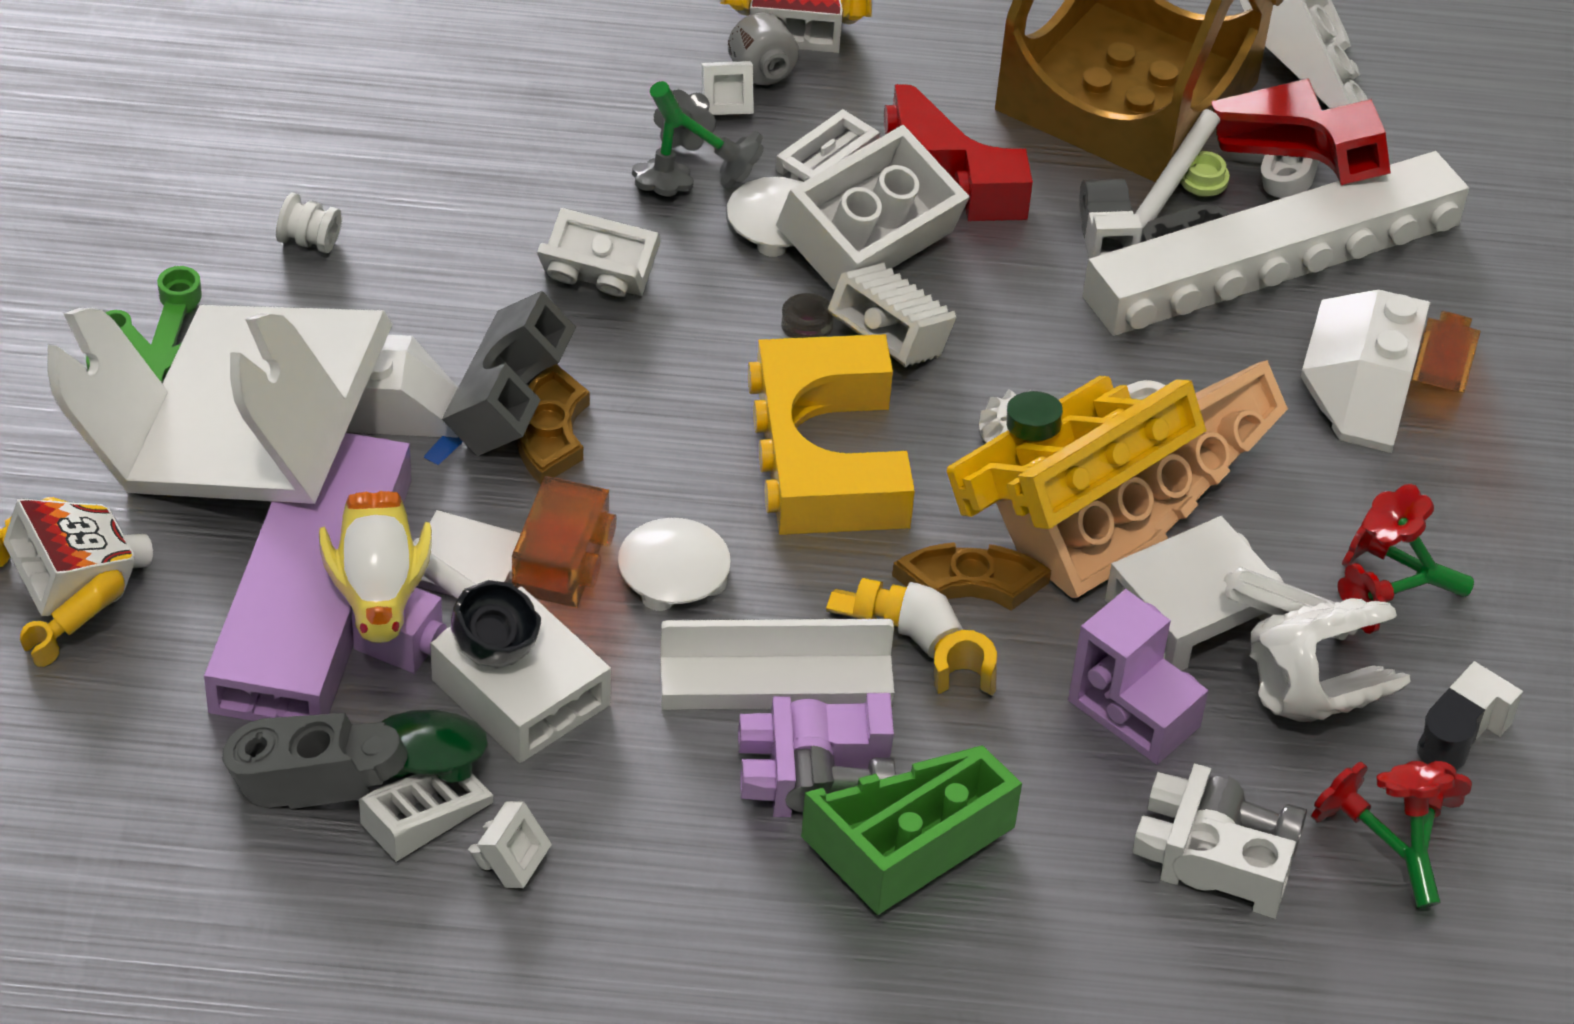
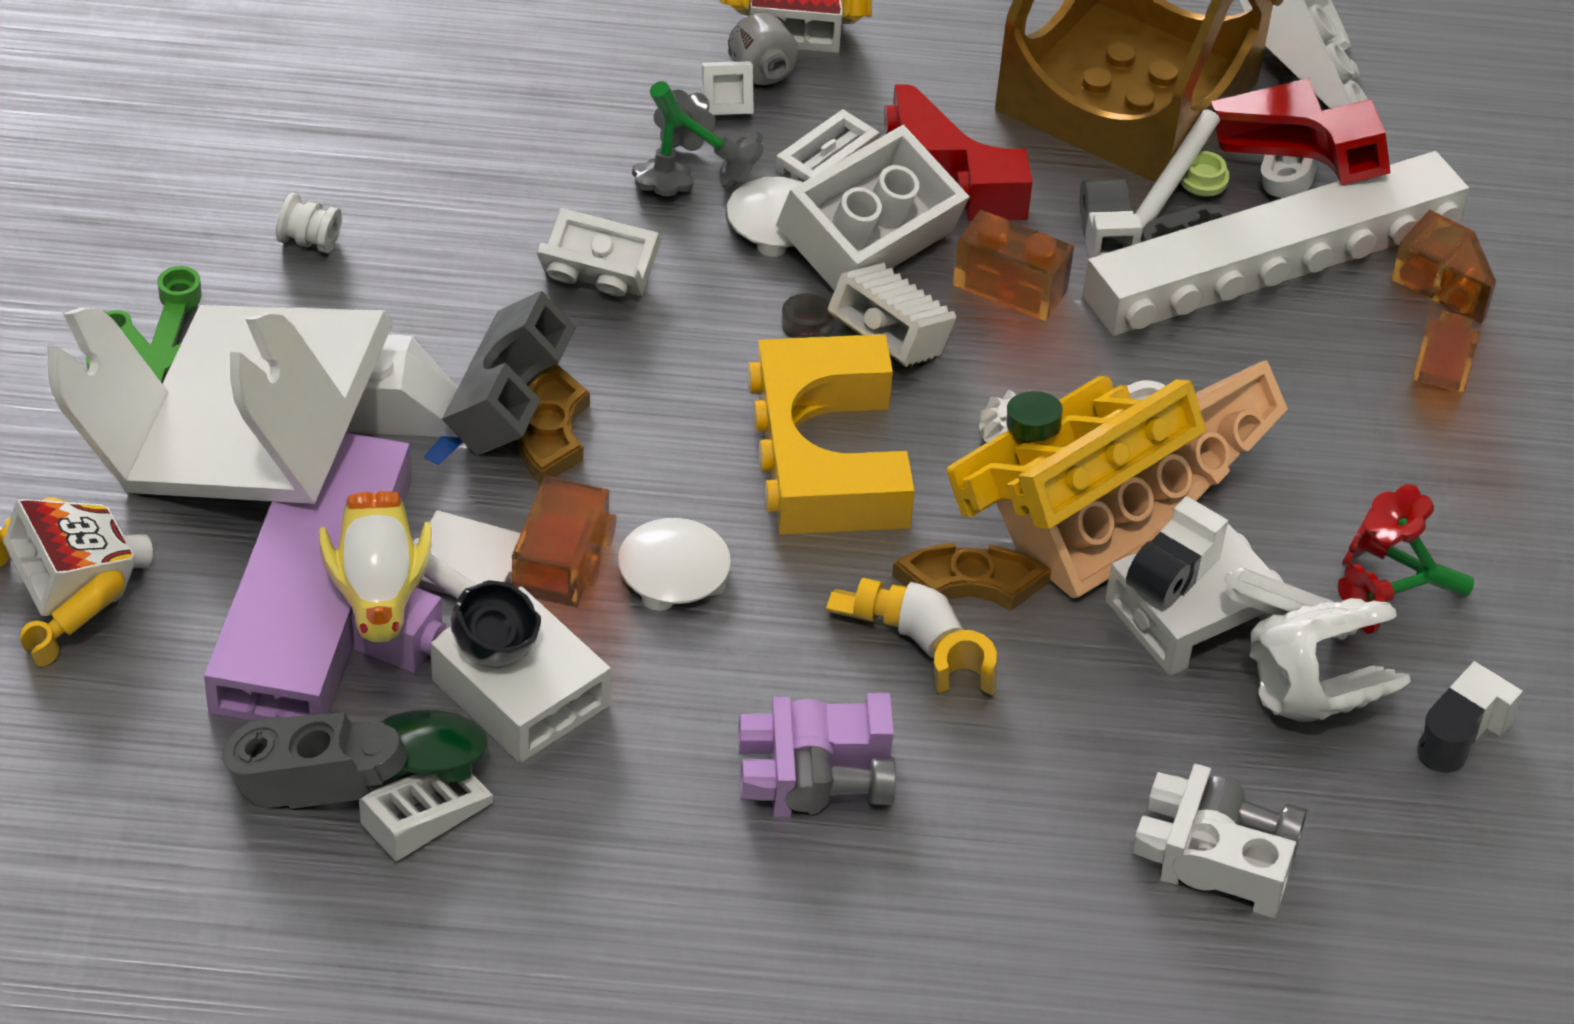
(511, 845): white tile -> none
(753, 660): white panel -> none
(911, 826): bright green wedge -> none
(1013, 265): none -> clear orange brick
(1129, 684): lavender brick -> none
(1178, 553): none -> leg
(1364, 363): white wedge -> none
(1424, 793): red plant -> none
(1446, 266): none -> clear orange slope

